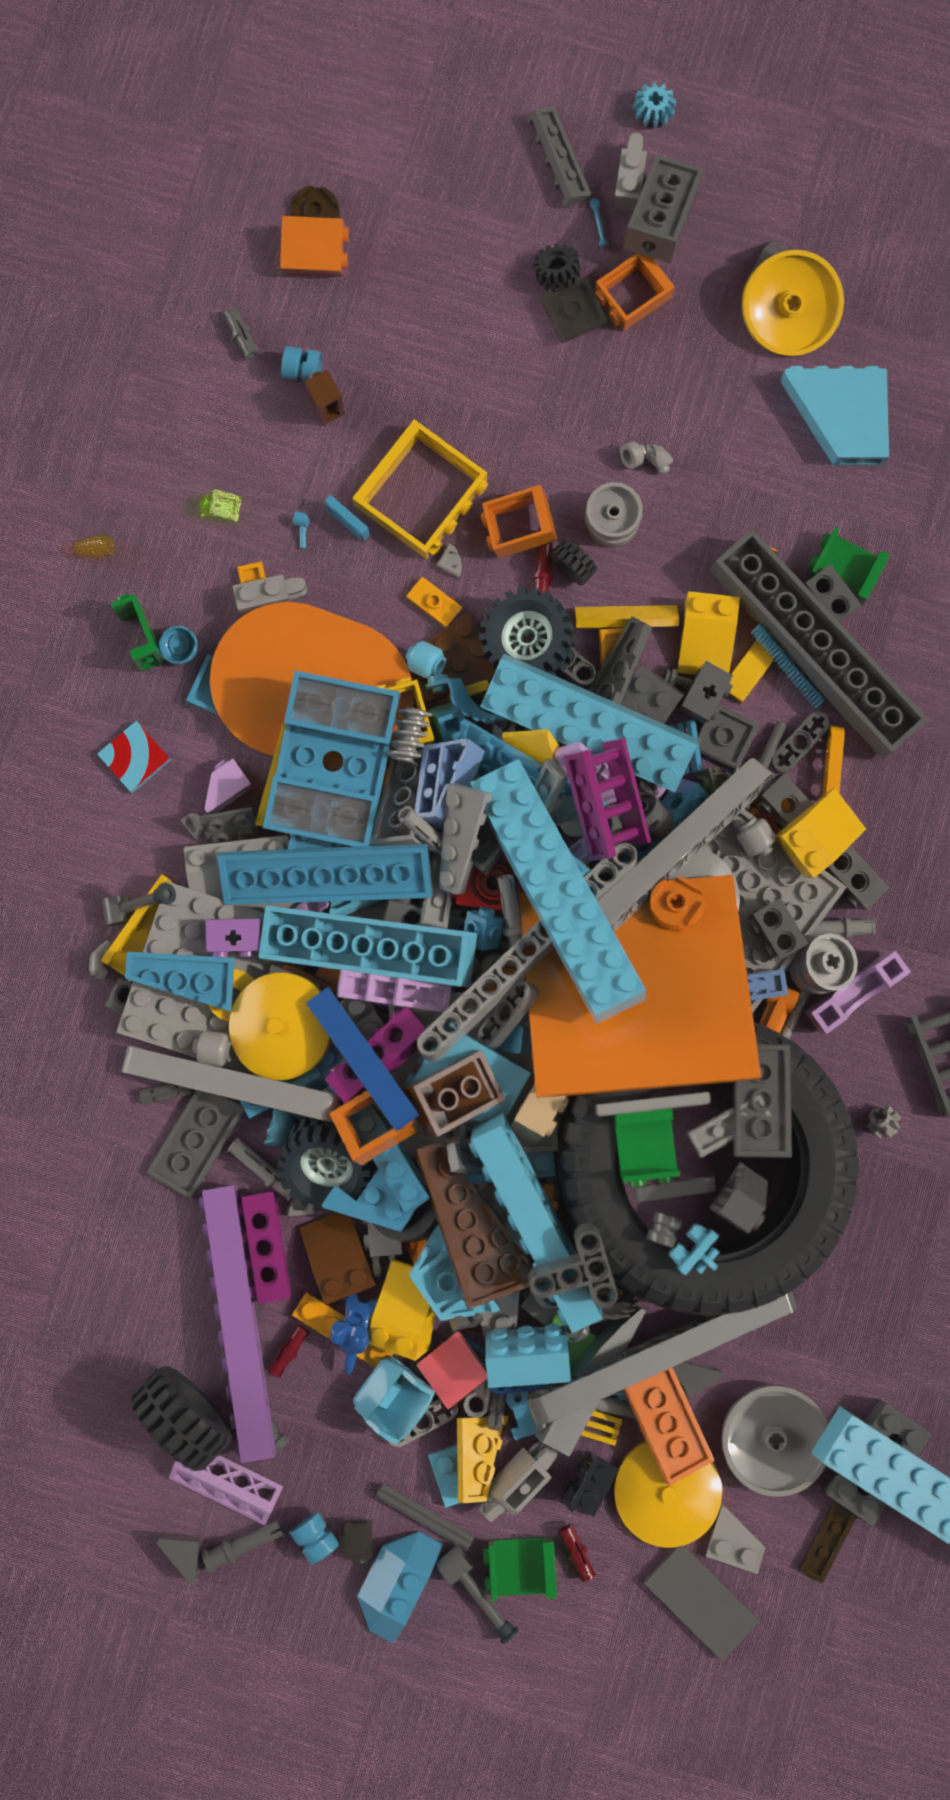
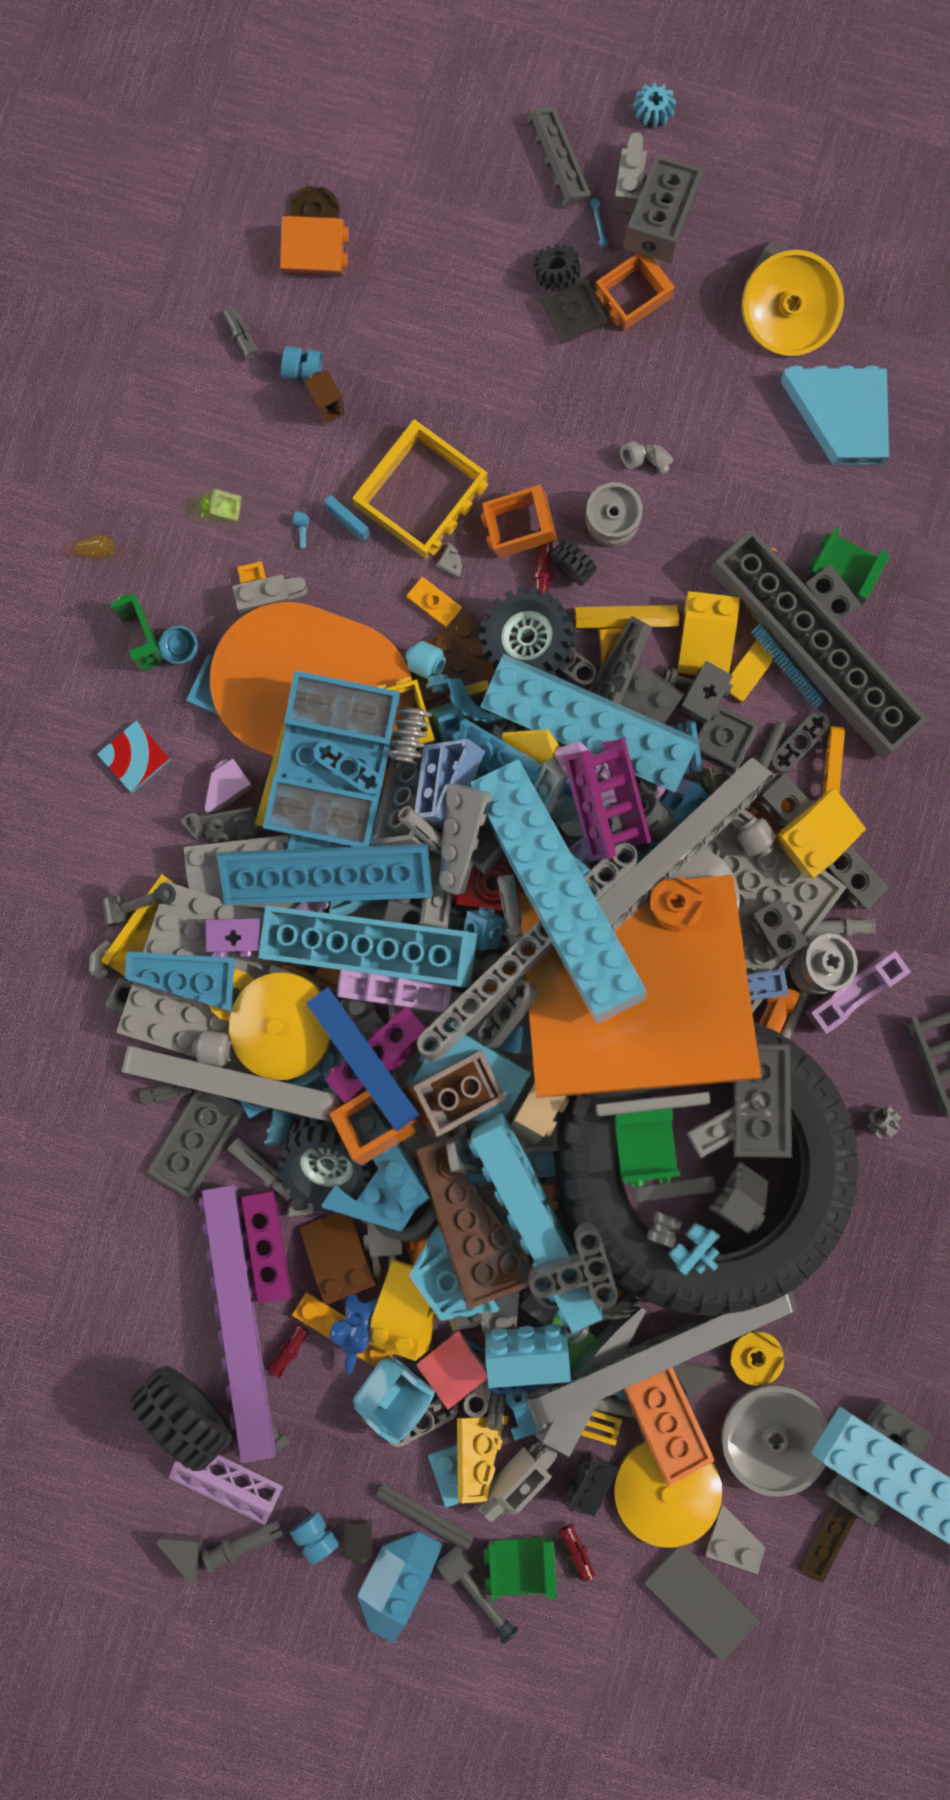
(335, 751): none -> dark azure beam
(771, 1353): none -> yellow plate

